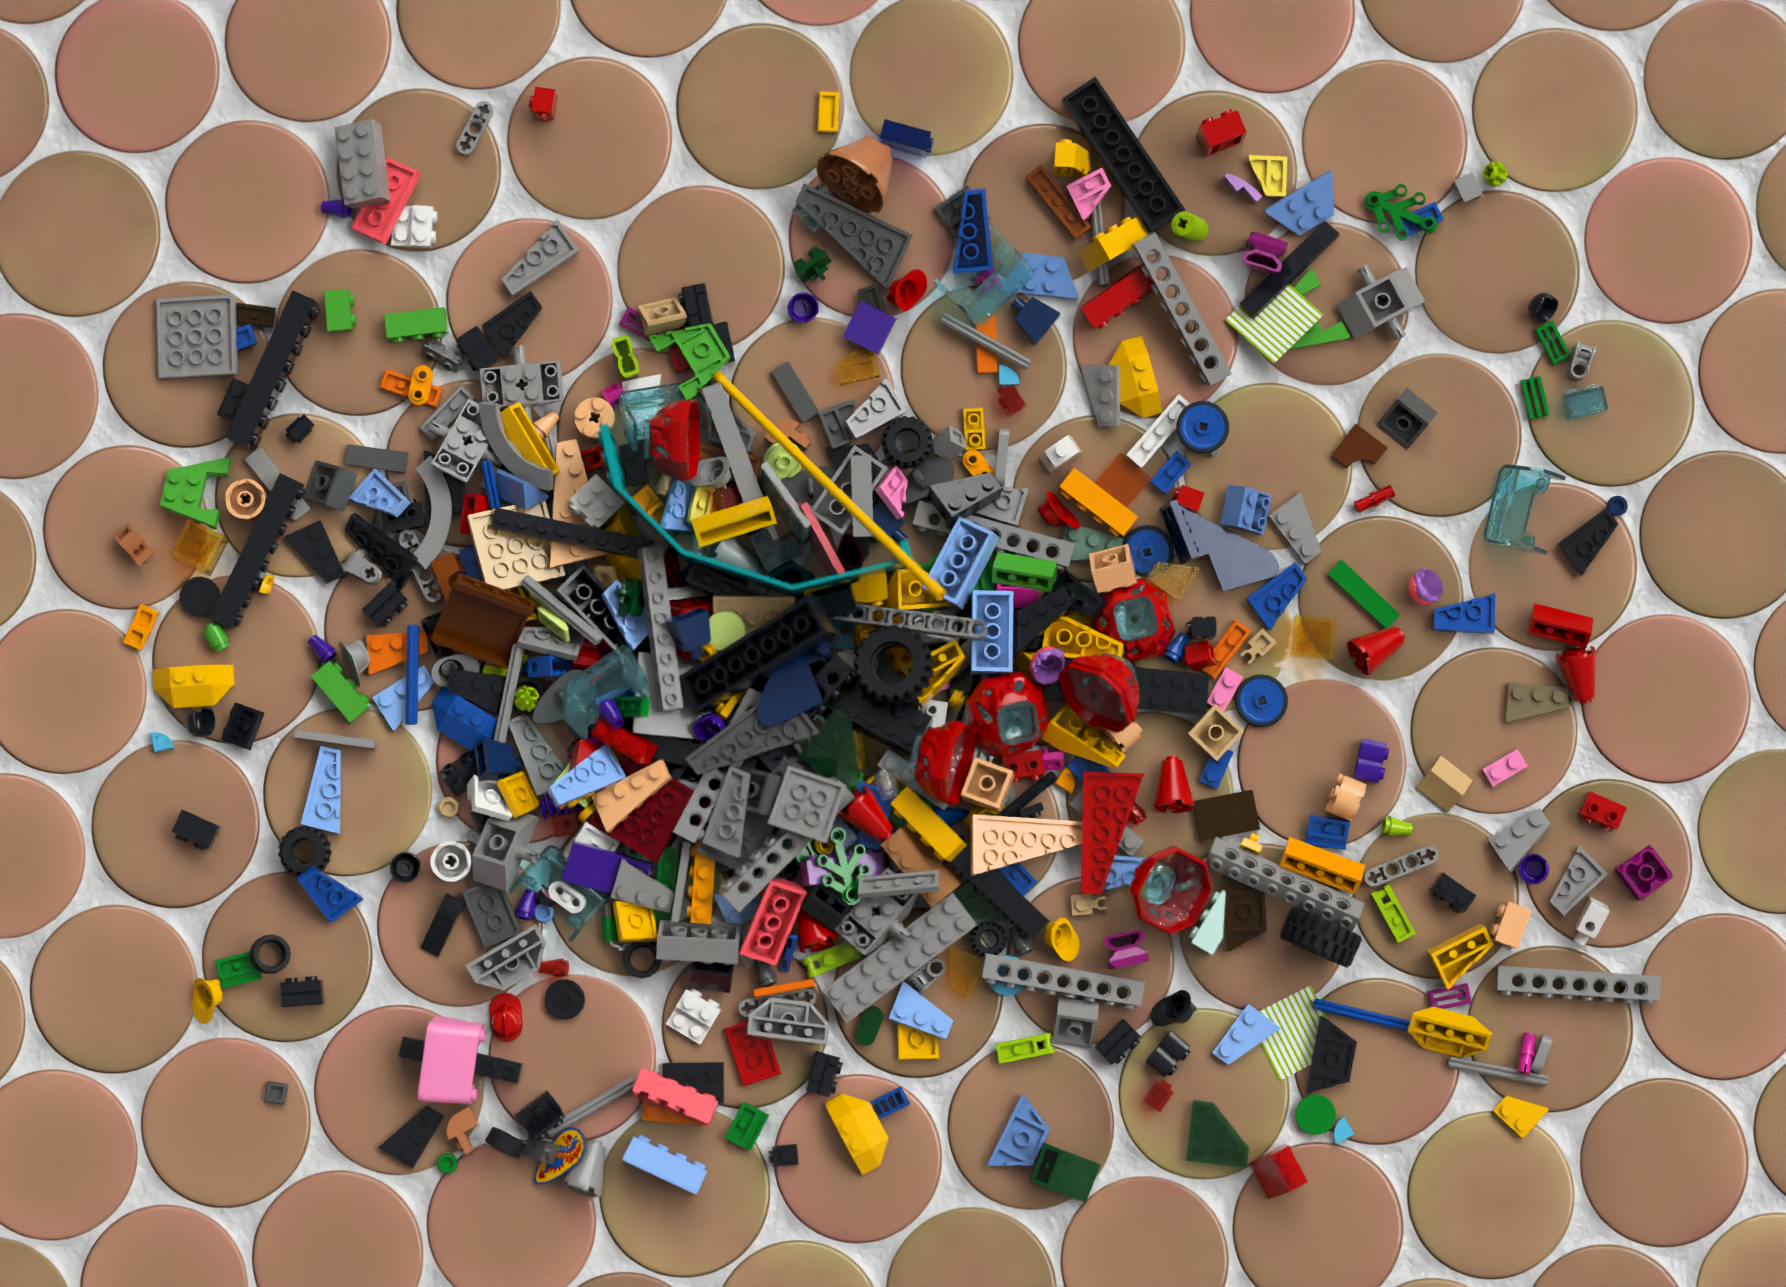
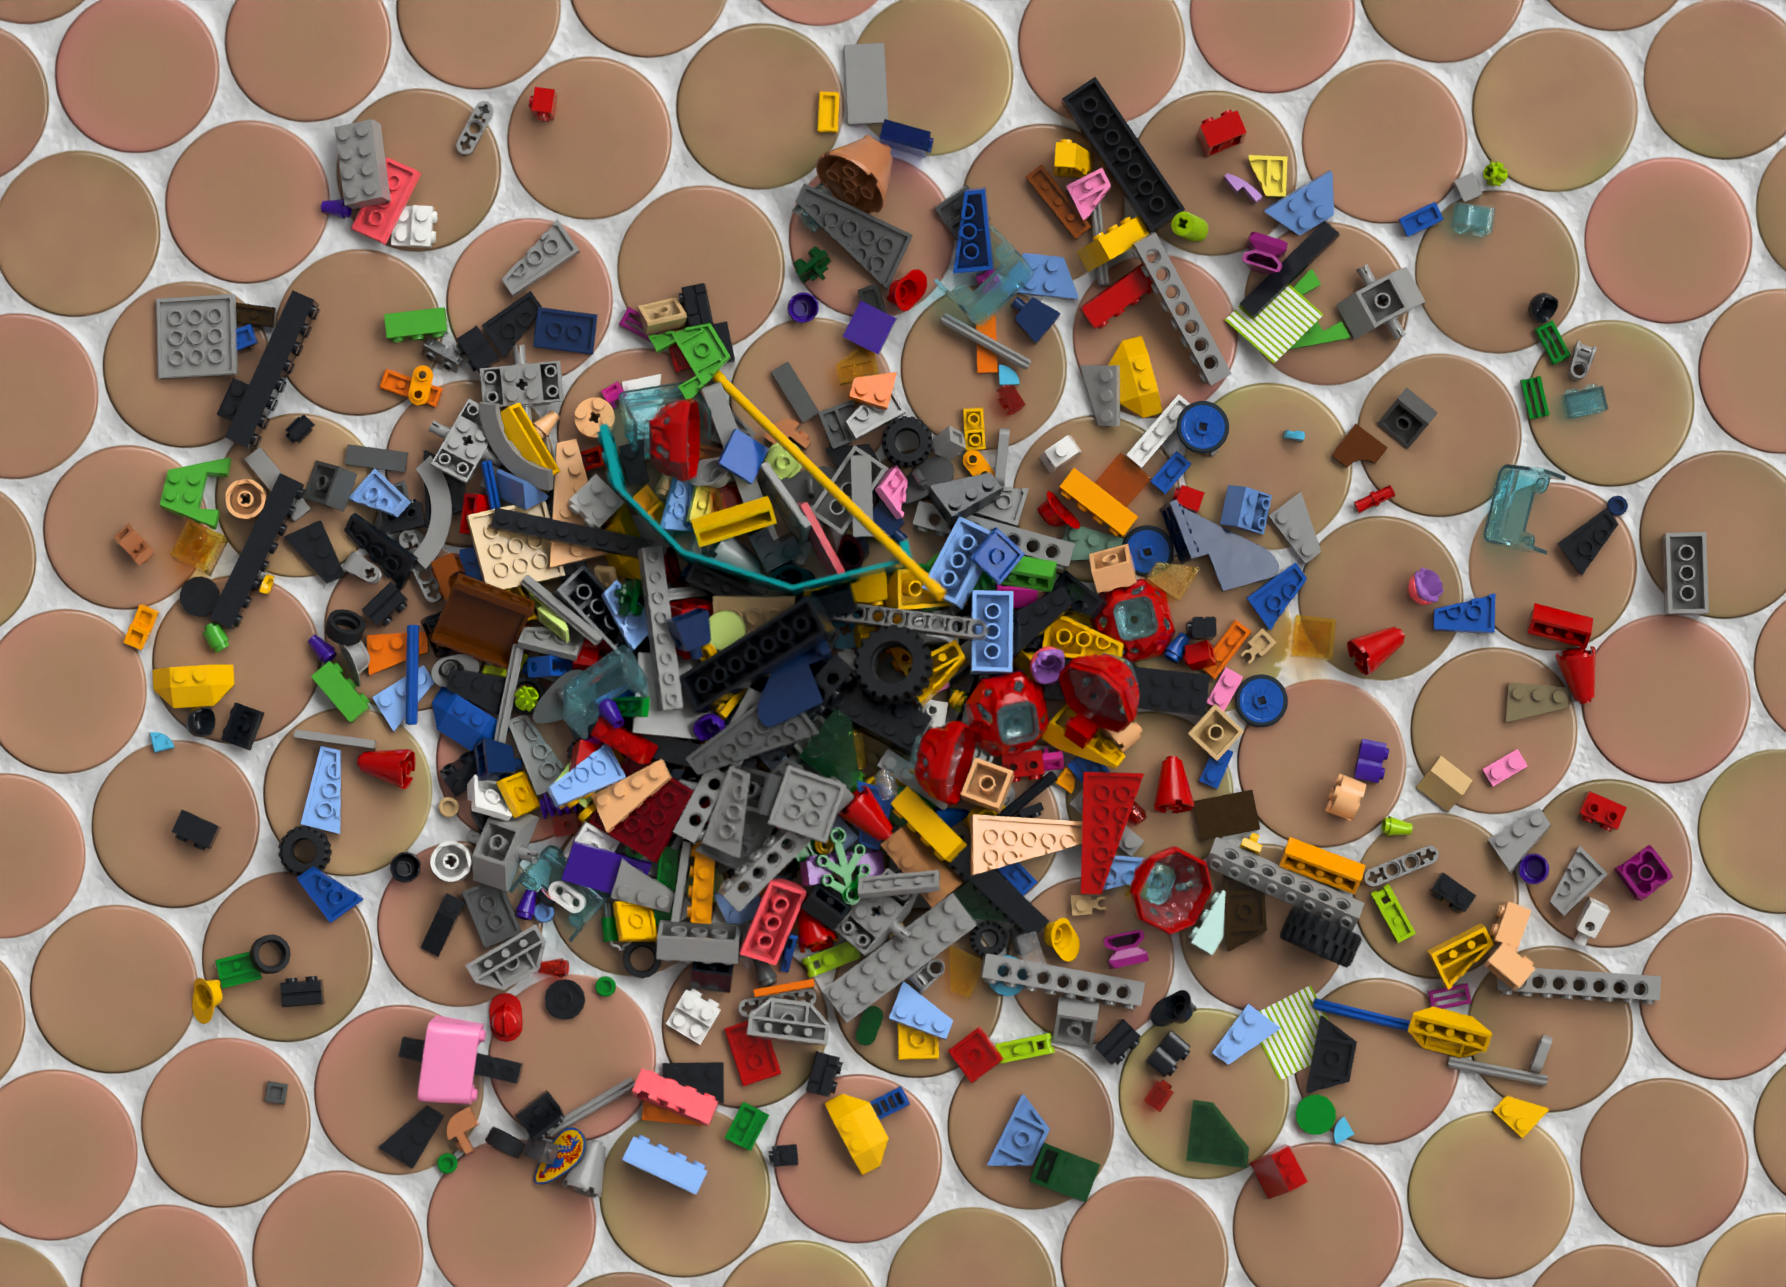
(339, 311): bright green brick -> none
(343, 636): none -> black tyre
(389, 766): none -> red cone
(448, 411): light grey tile -> none
(565, 330): none -> dark blue tile
(605, 986): none -> green tile
(624, 353): lime brick -> none
(742, 456): none -> tile
(866, 83): none -> light grey tile
(873, 389): none -> wing
(975, 1054): none -> red tile
(997, 556): none -> tile
(1031, 953): none -> clear tile
(1080, 730): none -> red brick
(1297, 435): none -> medium azure tile
(1327, 831): blue plate -> none
(1363, 594): green tile -> none
(1398, 210): green plant -> none
(1472, 218): none -> clear light blue brick
(1509, 966): none -> light nougat brick
(1526, 1053): dark pink pin -> none
(1685, 573): none -> light grey brick

